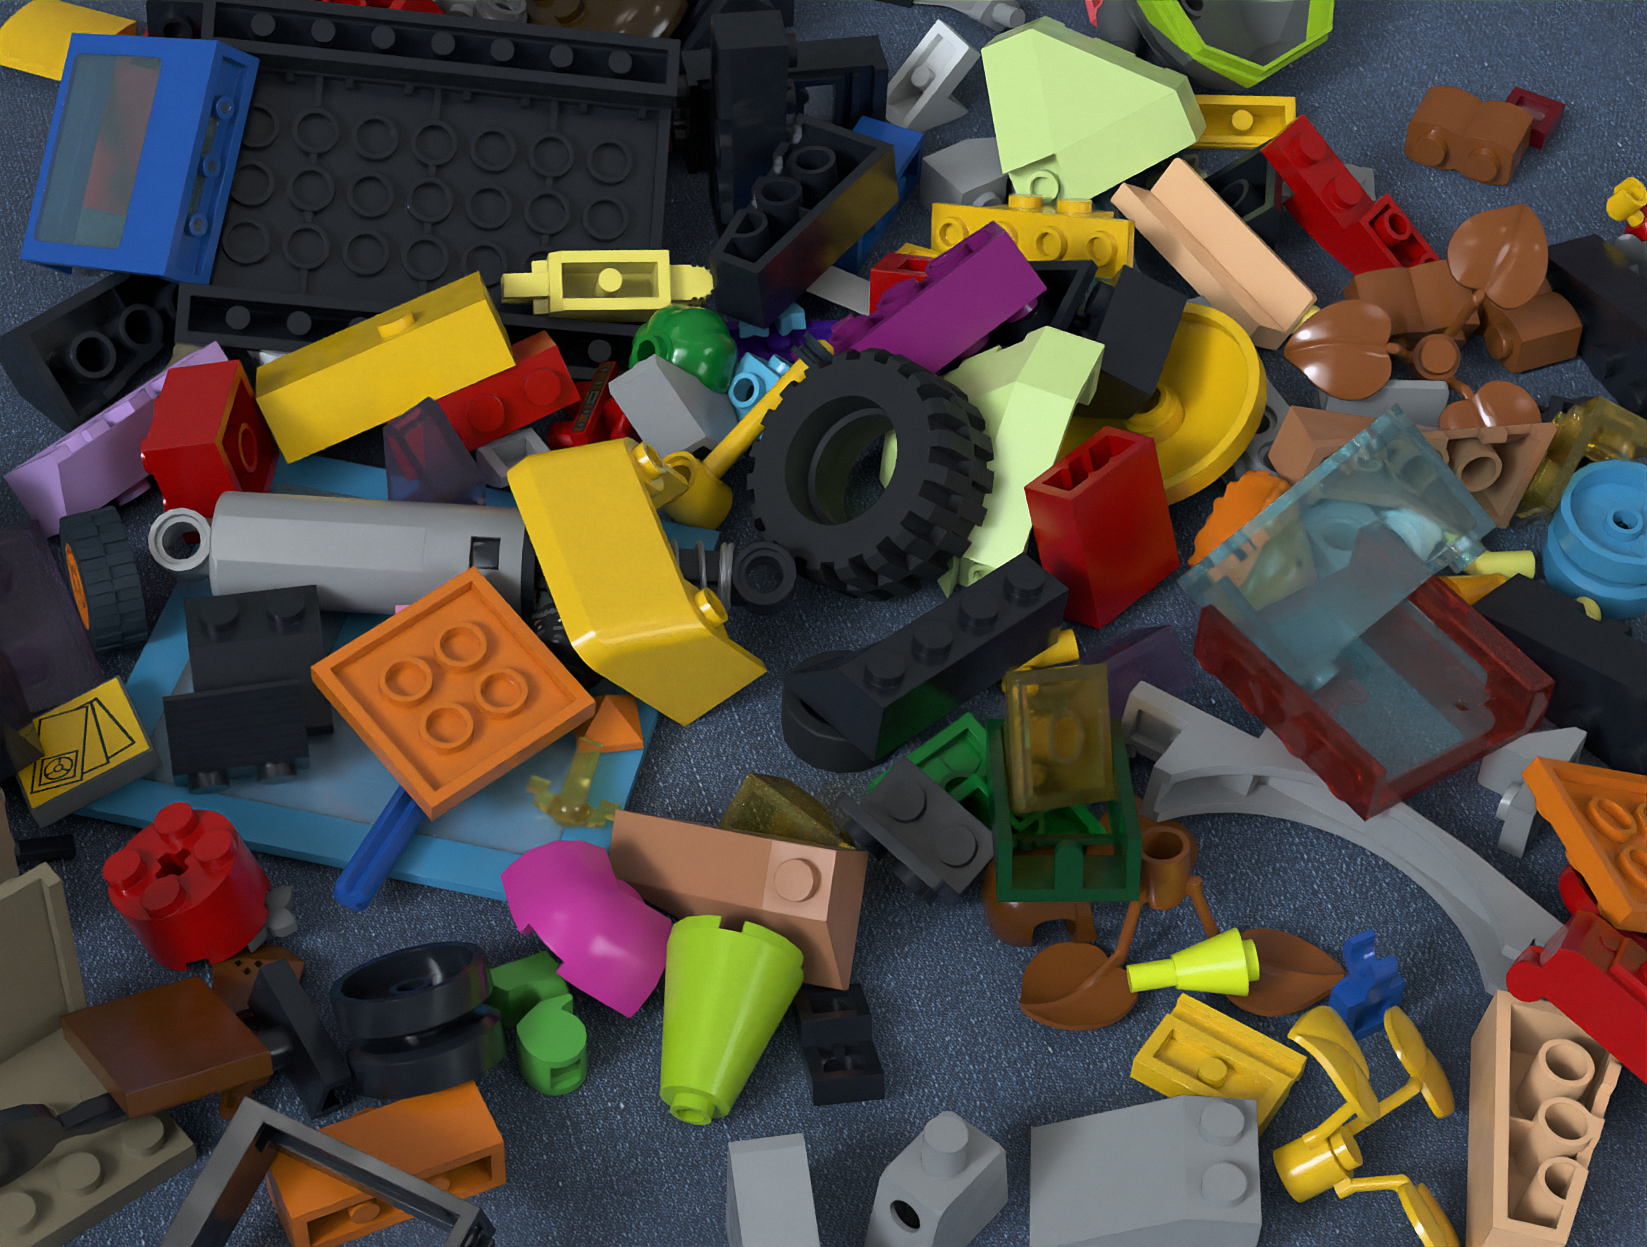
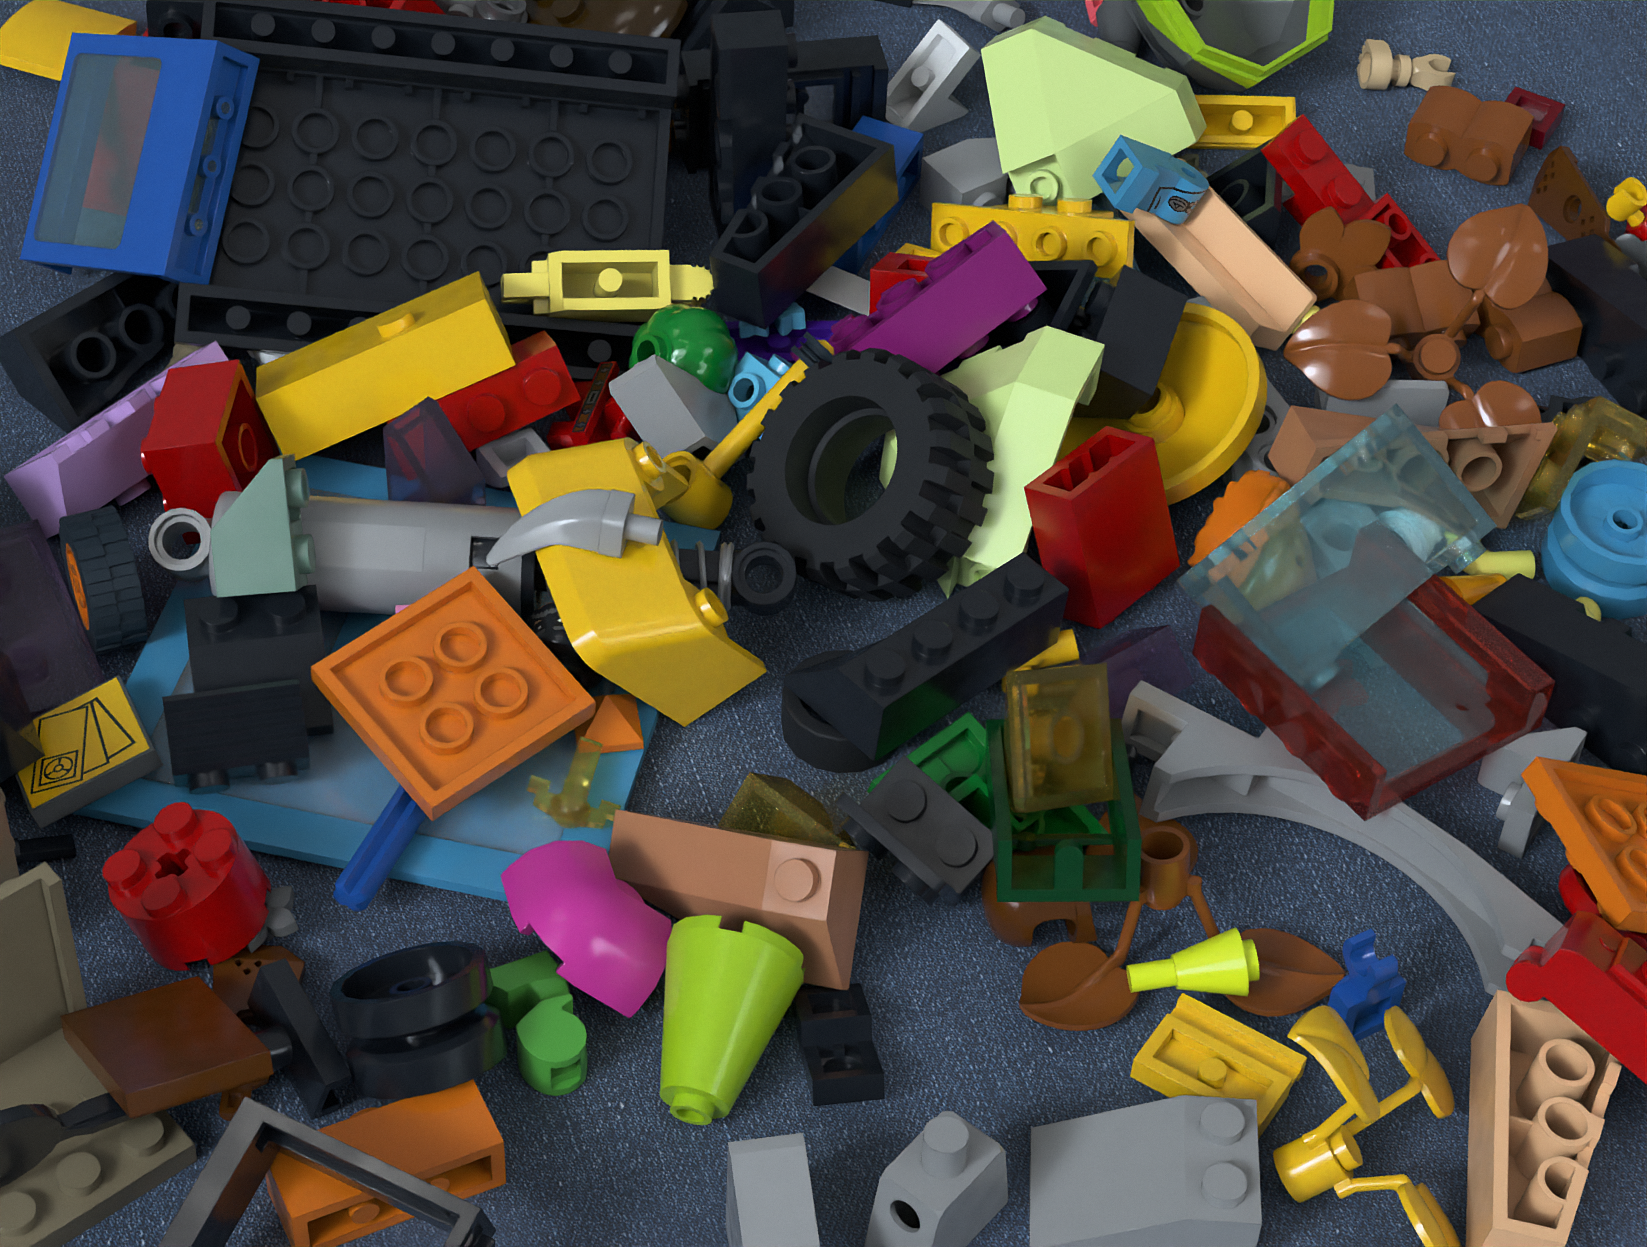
(261, 536): none -> sand green slope
(581, 519): none -> light grey bar
(1155, 183): none -> dark azure leg
(1339, 249): none -> dark orange plate
(1379, 67): none -> tan piece
(1558, 194): none -> reddish brown piece

